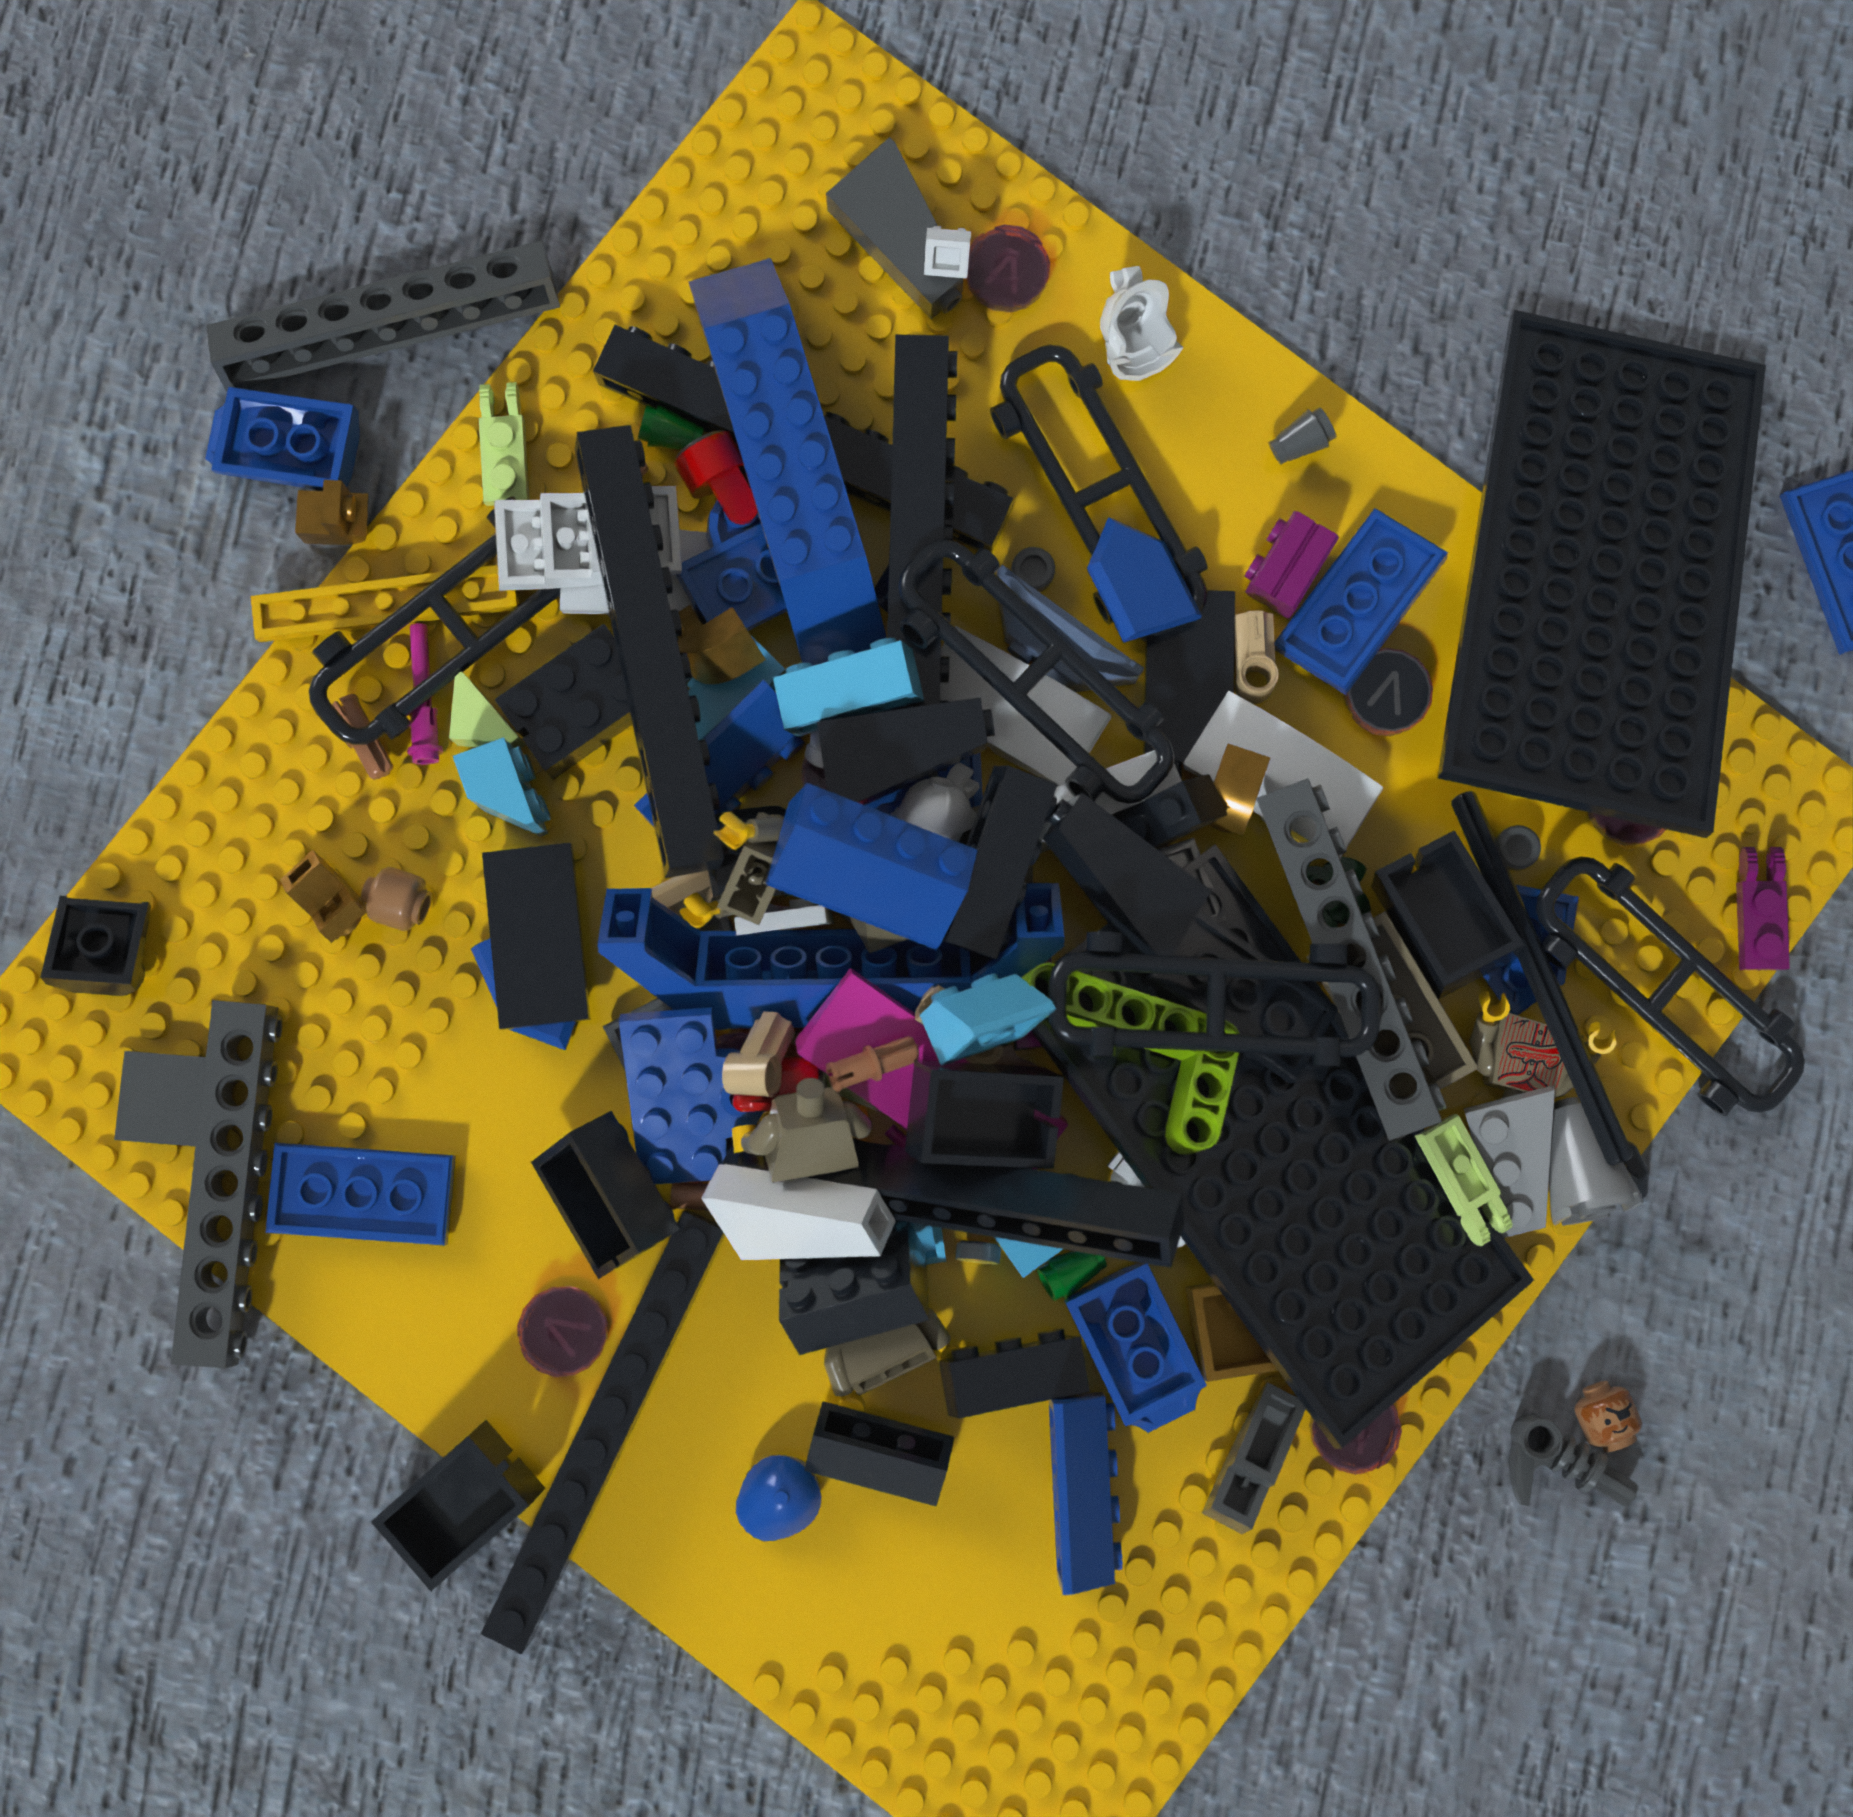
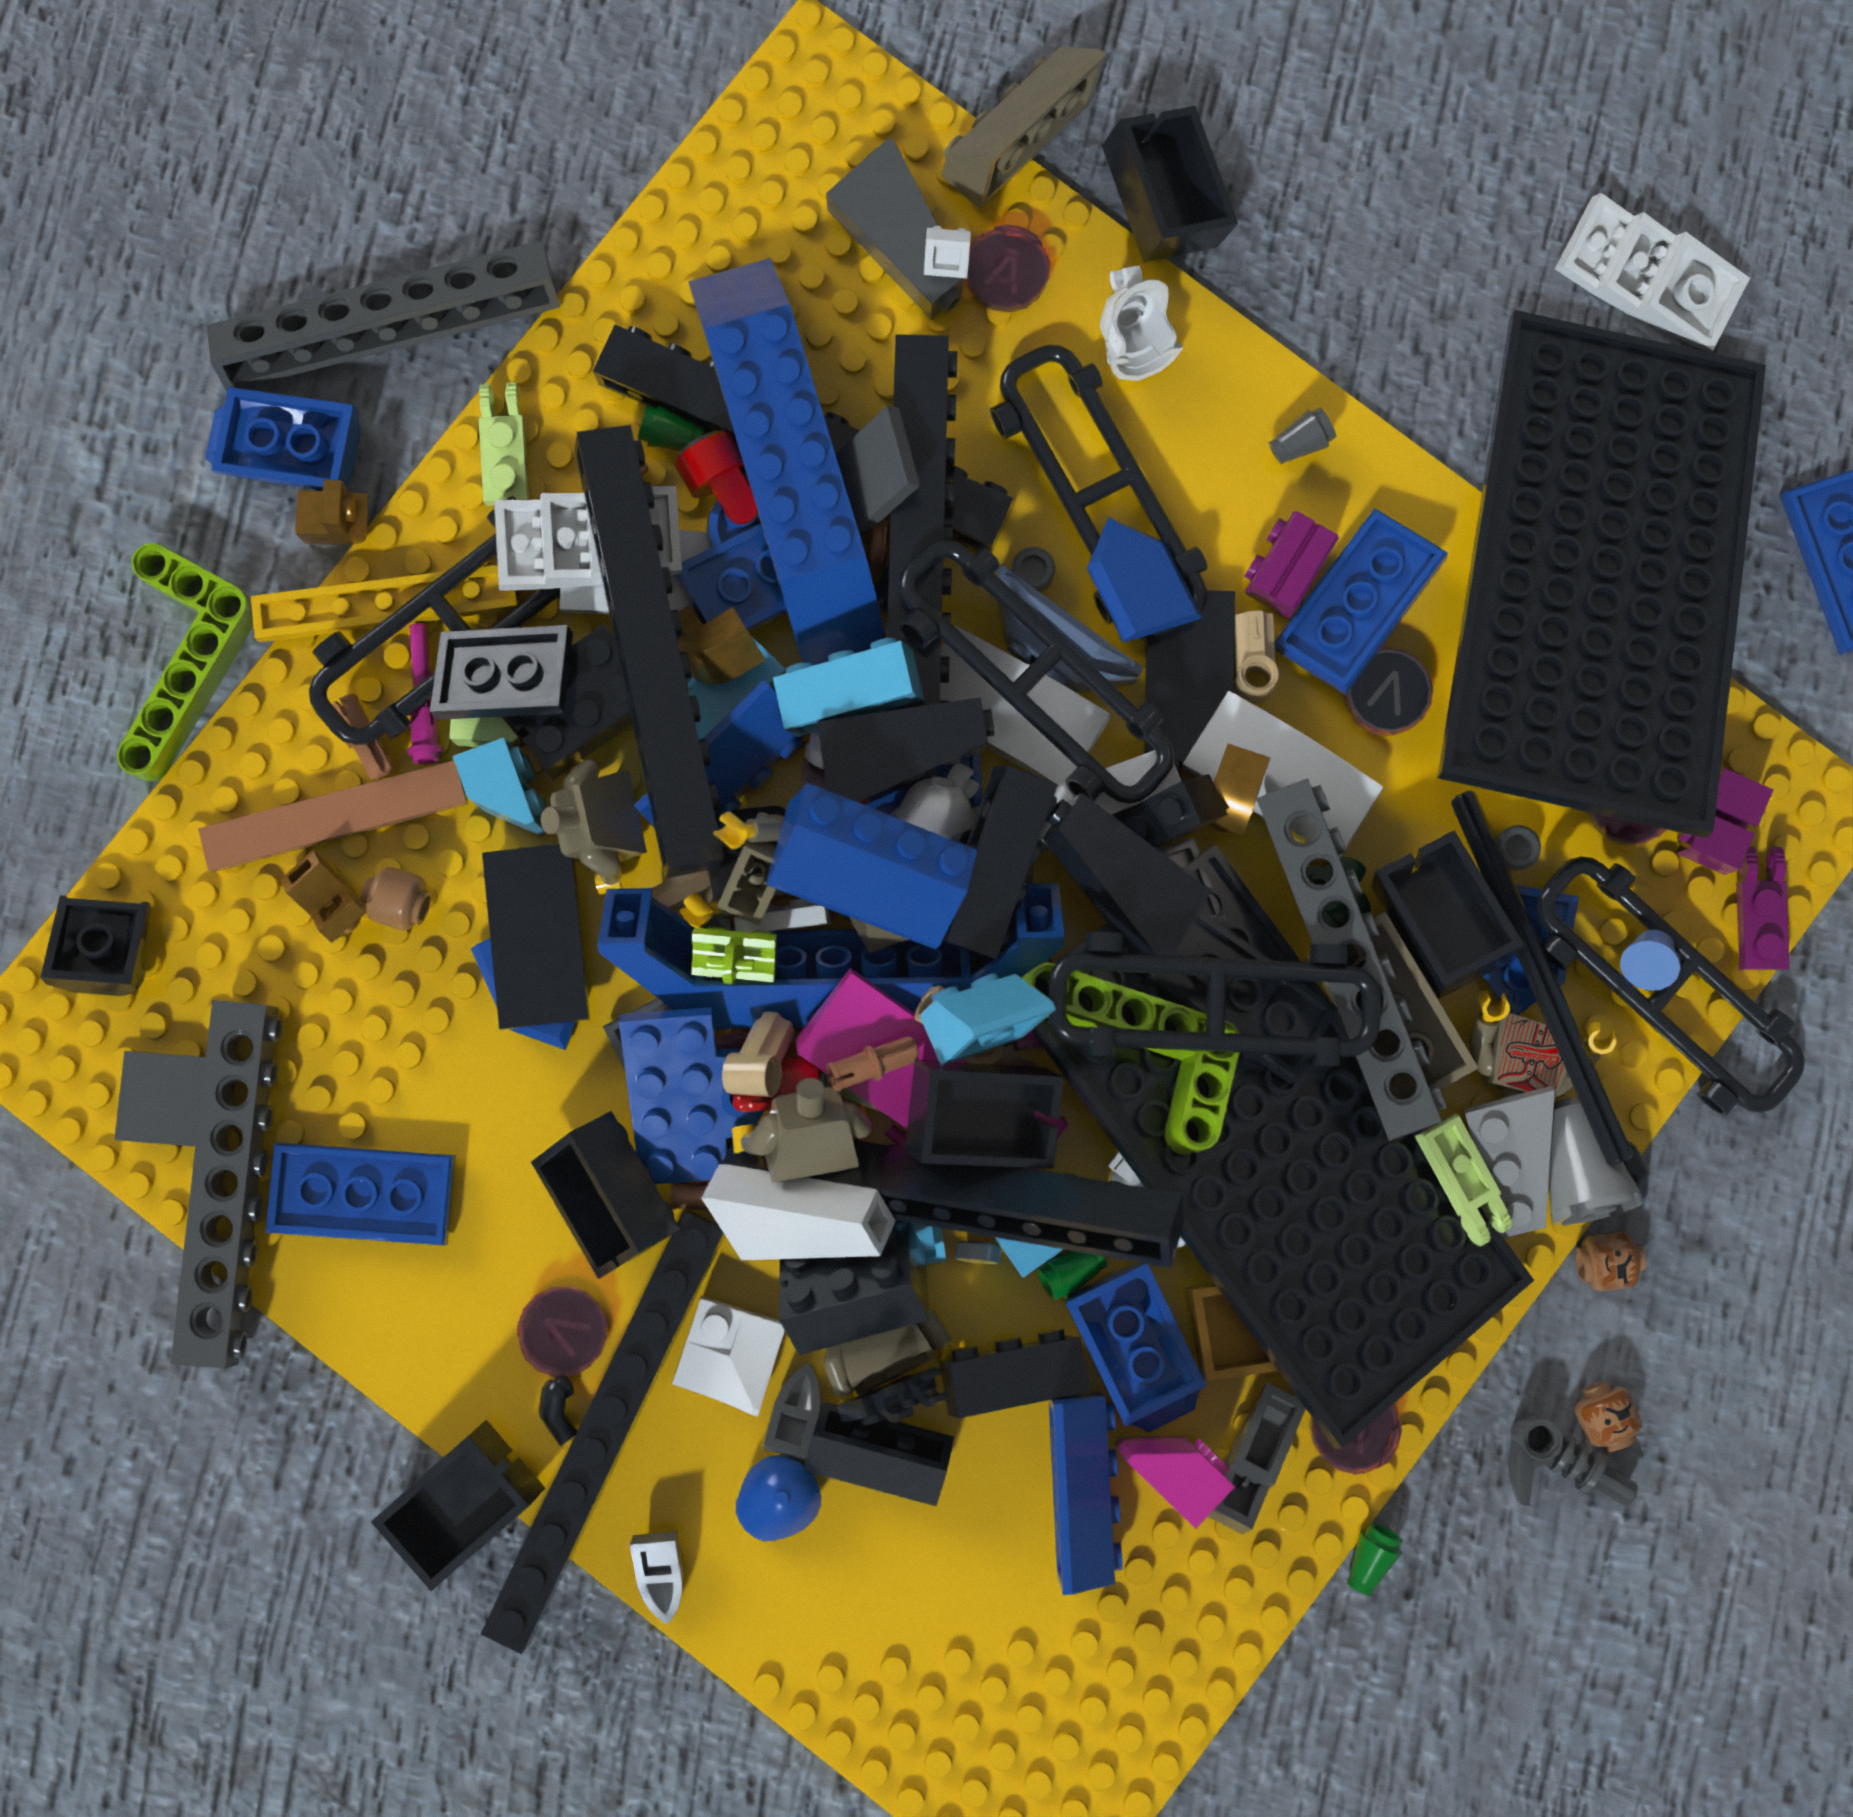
(186, 661): none -> lime beam
(332, 816): none -> nougat tile
(502, 672): none -> plate
(552, 1408): none -> black arm
(596, 821): none -> dark tan torso
(659, 1572): none -> plate
(729, 1354): none -> white plate
(734, 954): none -> lime hips
(794, 1415): none -> dark grey plate
(878, 468): none -> dark grey tile
(880, 543): none -> nougat piece
(893, 1399): none -> black plate
(1022, 122): none -> dark tan slope
(1169, 183): none -> black piece
(1180, 1471): none -> dark pink slope
(1373, 1557): none -> green cone
(1610, 1261): none -> medium nougat head
(1651, 961): none -> medium blue piece
(1653, 273): none -> white slope
(1738, 804): none -> magenta piece

